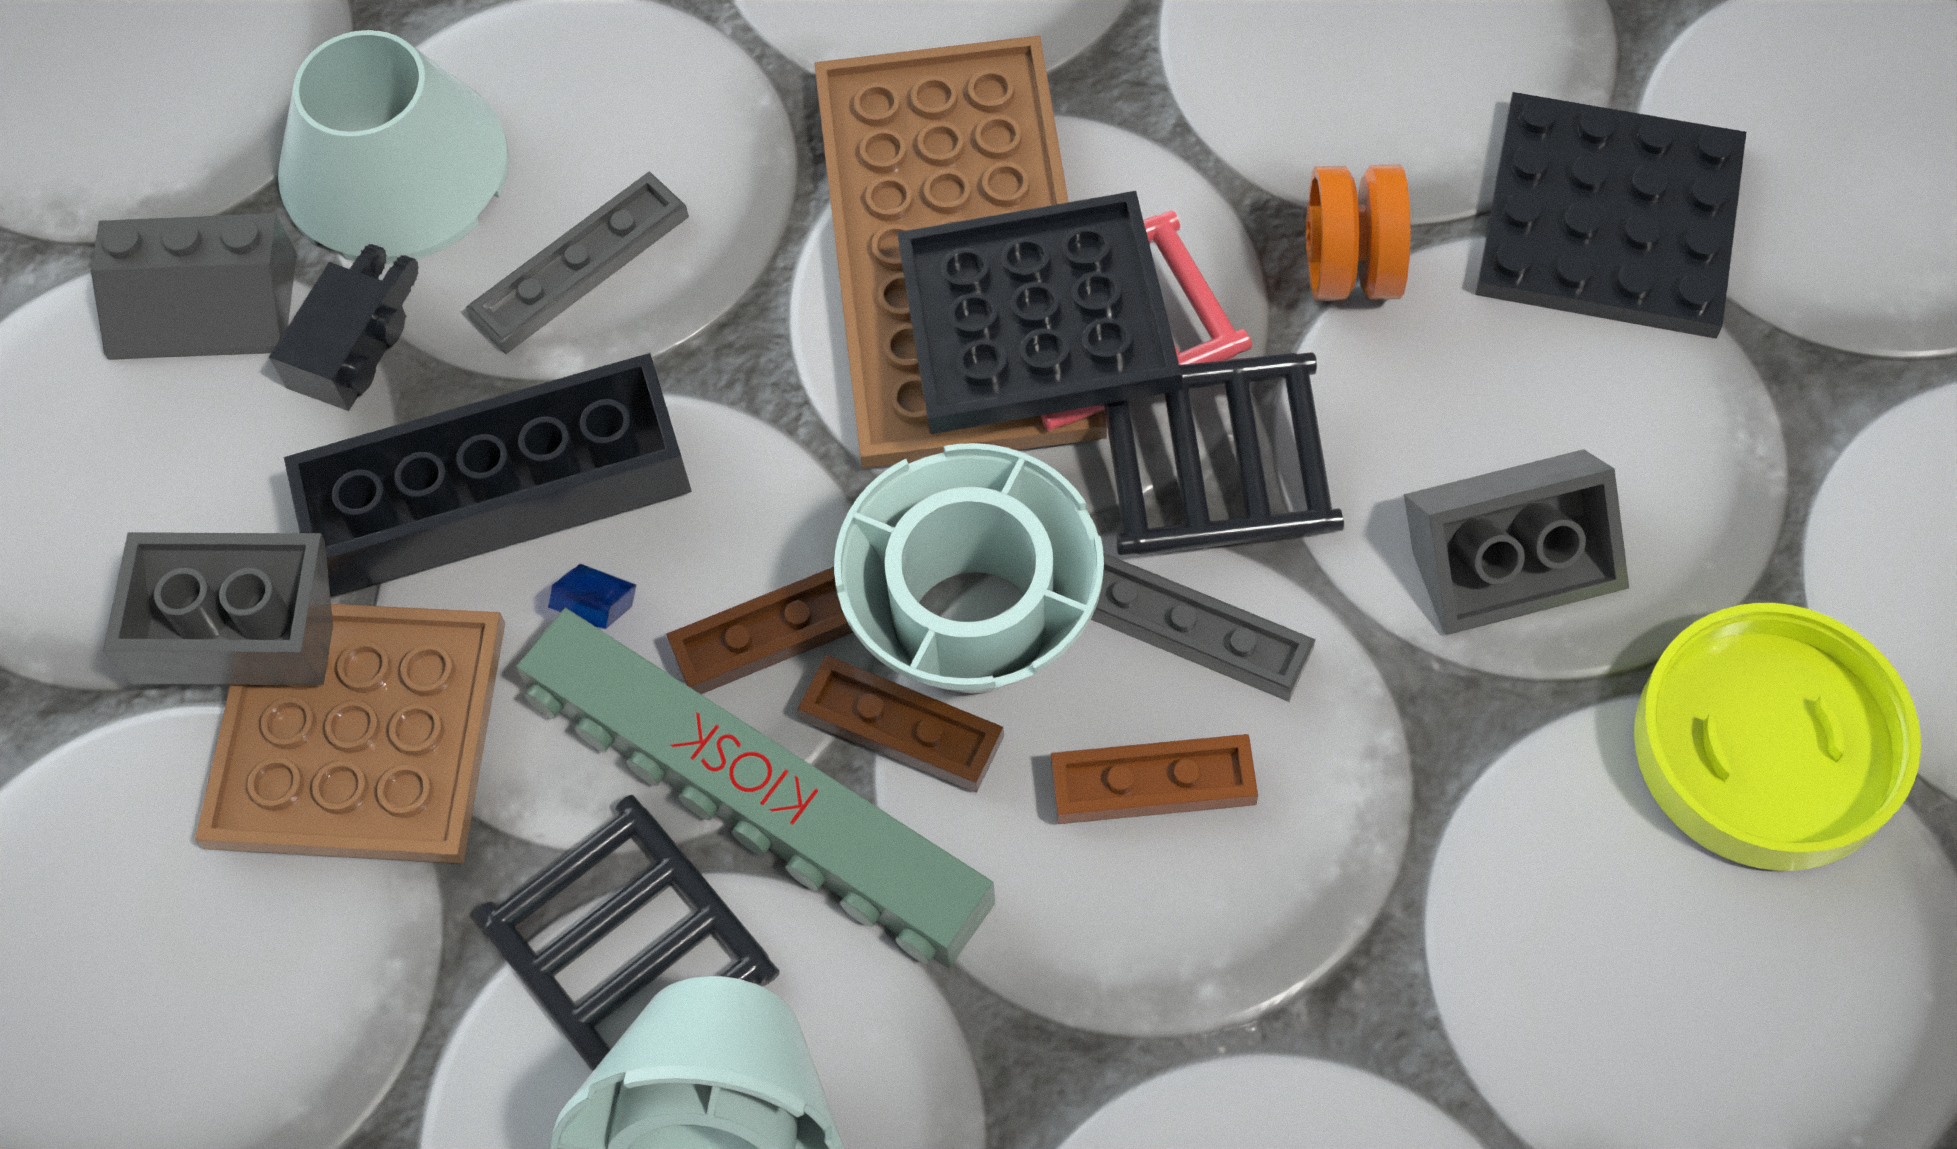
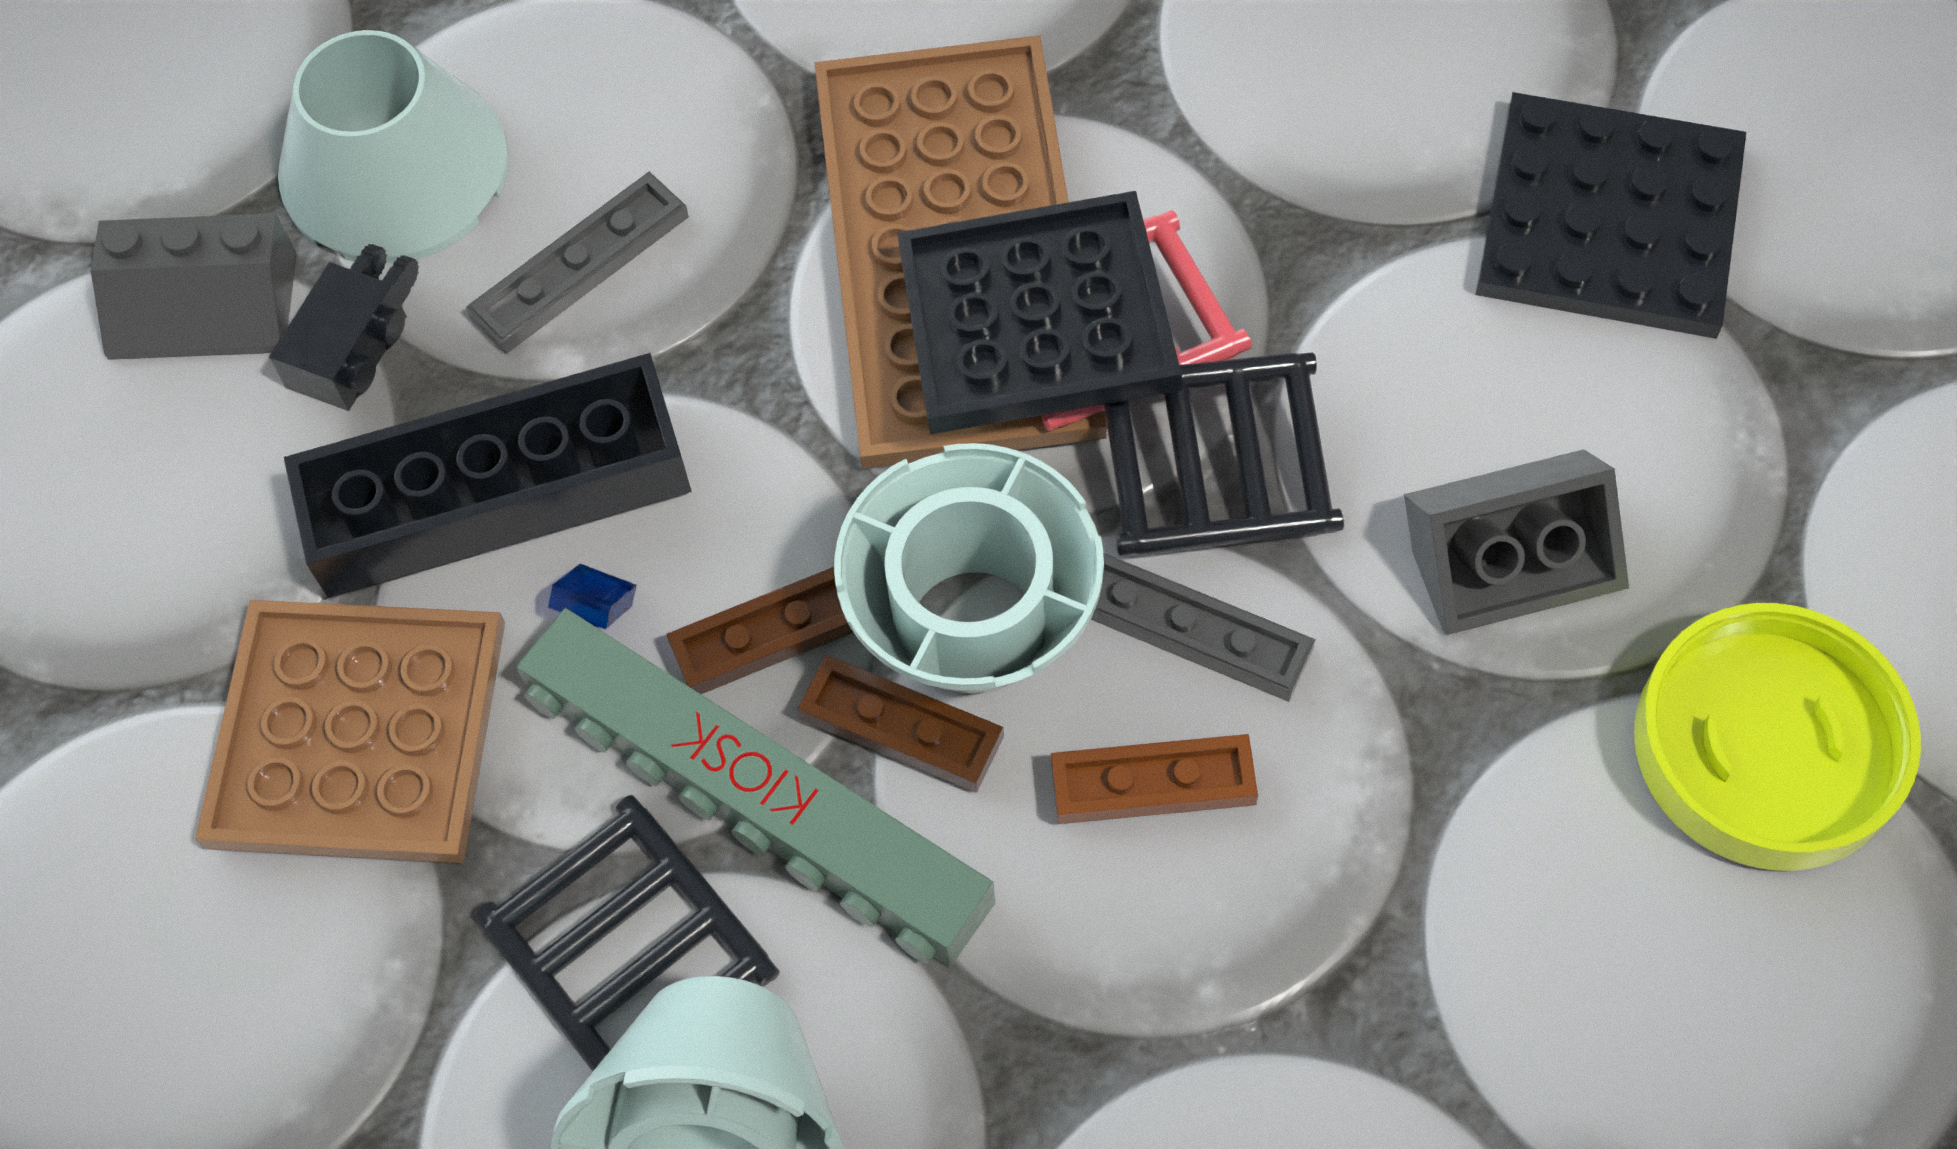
(221, 609): dark grey slope -> none
(1358, 232): orange wheel -> none

